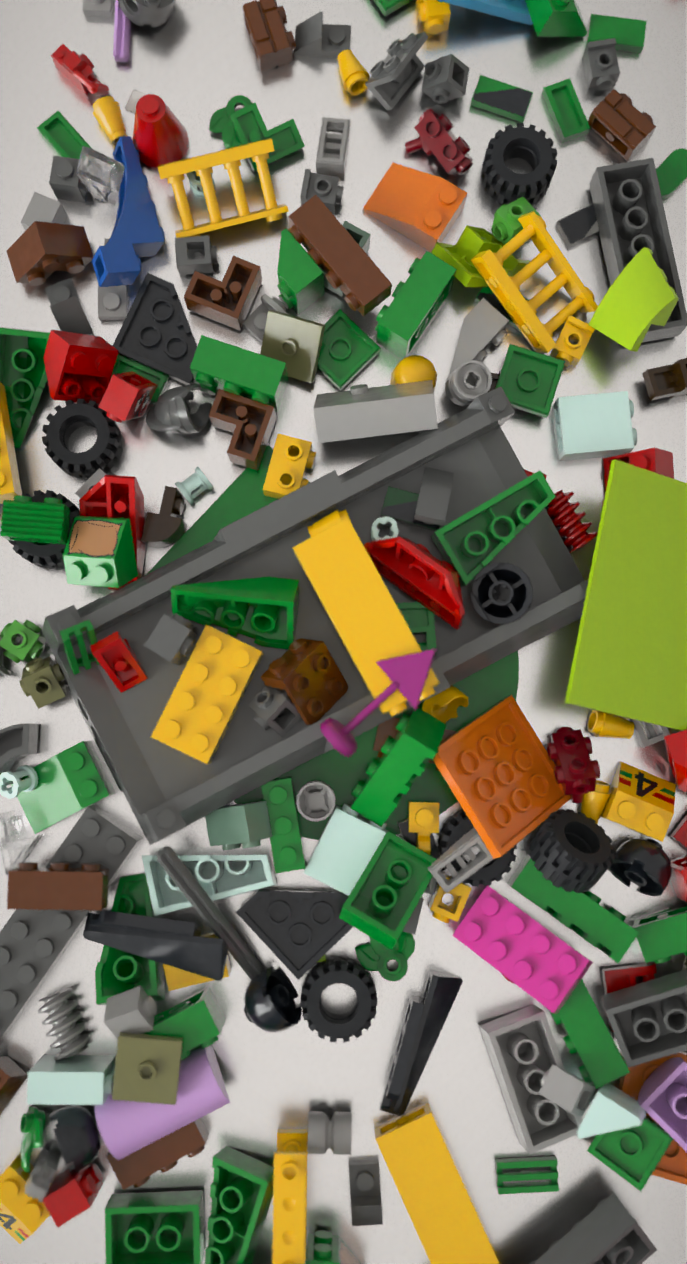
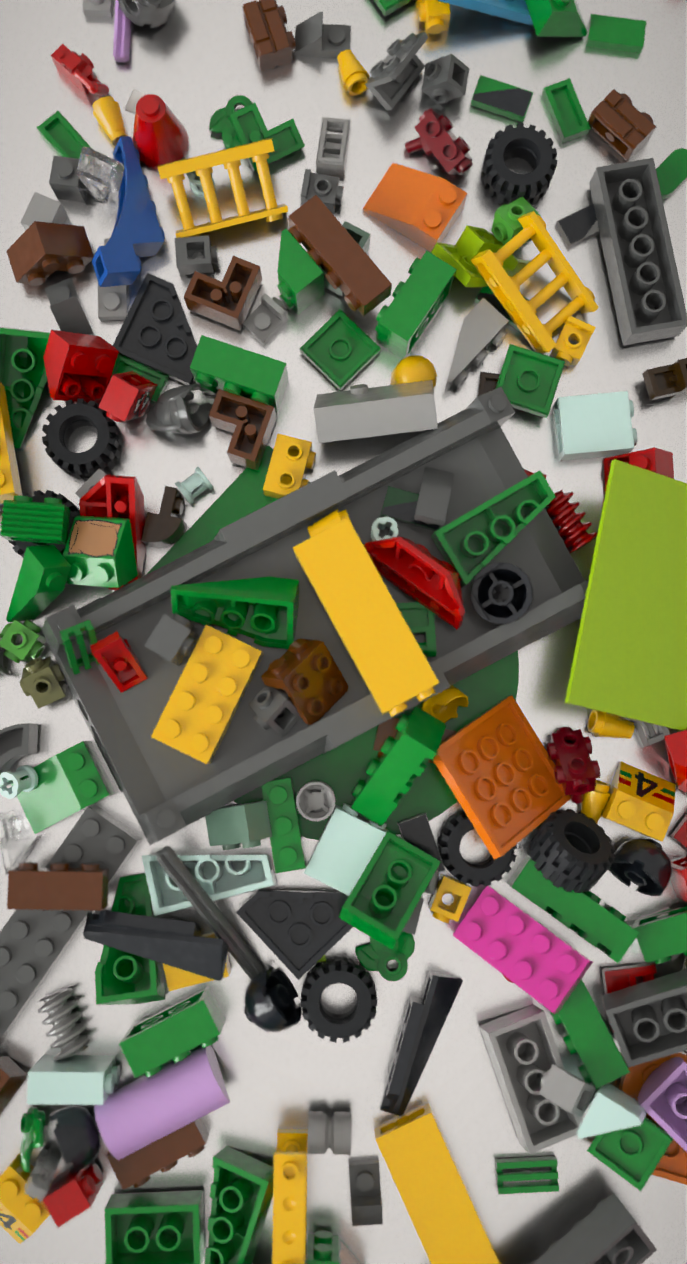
(38, 582): none -> green slope
(130, 1012): light grey brick -> none
(147, 1068): olive plate -> none
(293, 342): olive plate -> none
(407, 675): magenta piece -> none
(423, 820): yellow plate -> none
(454, 852): light grey slope -> none
(468, 382): light grey wheel -> none
(601, 64): dark grey brick -> none
(635, 302): lime slope -> none

